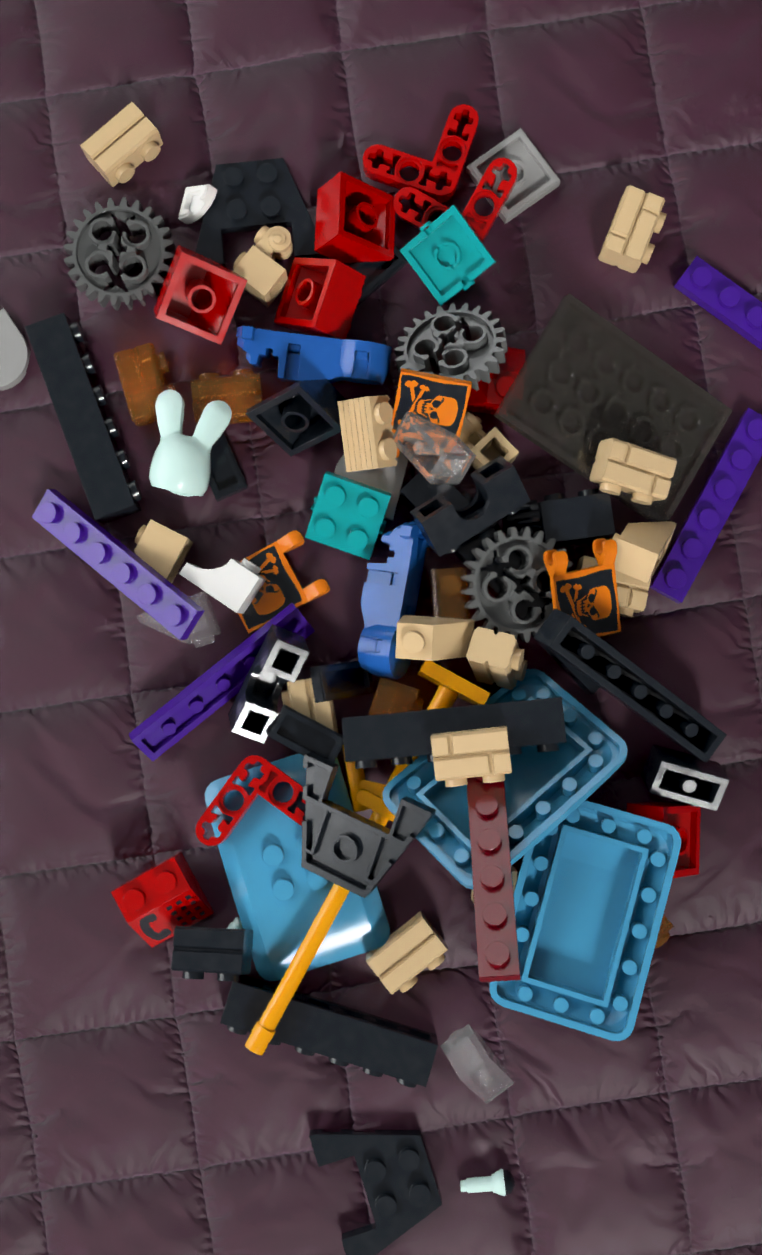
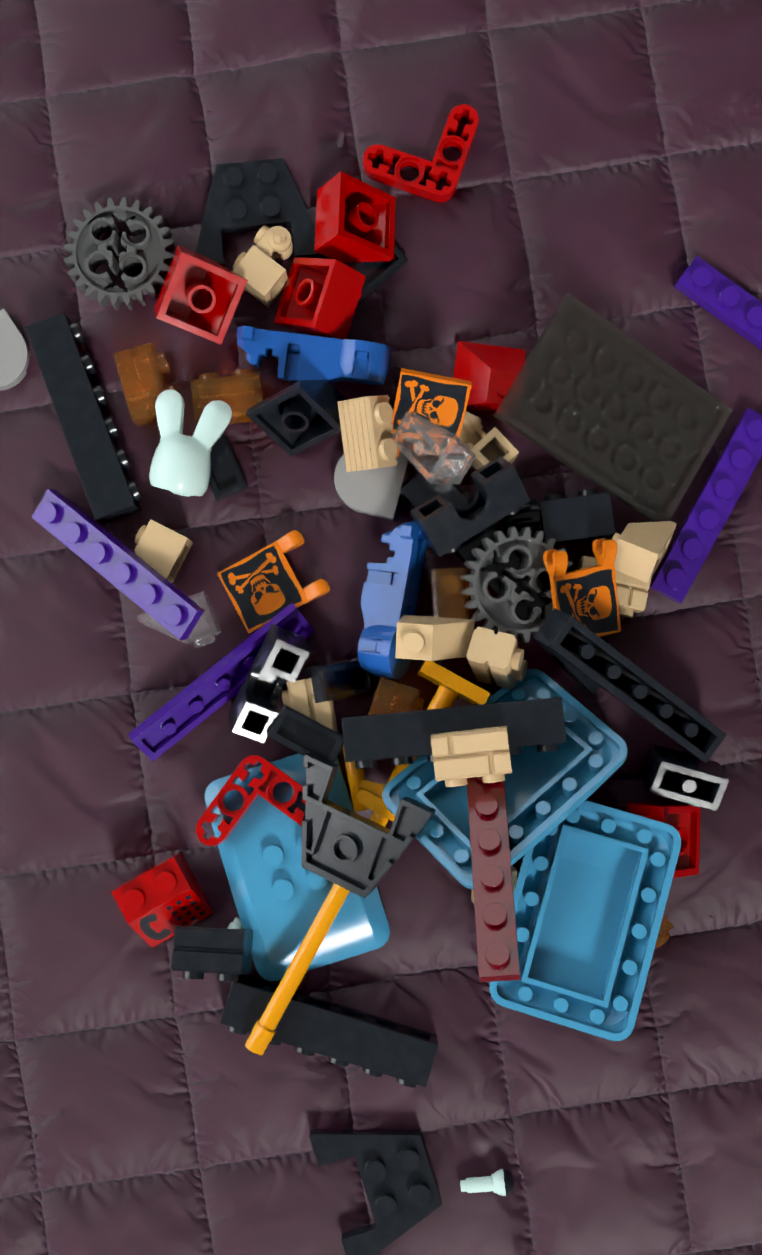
(123, 145): tan brick -> none
(196, 202): white tile -> none
(231, 584): white arch -> none
(348, 515): teal plate -> none
(407, 954): tan brick -> none
(443, 339): dark grey gear -> none
(447, 255): teal plate -> none
(476, 1064): clear slope -> none
(480, 224): red beam -> none
(534, 174): light grey tile -> none
(632, 229): tan brick -> none
(633, 471): tan brick -> none

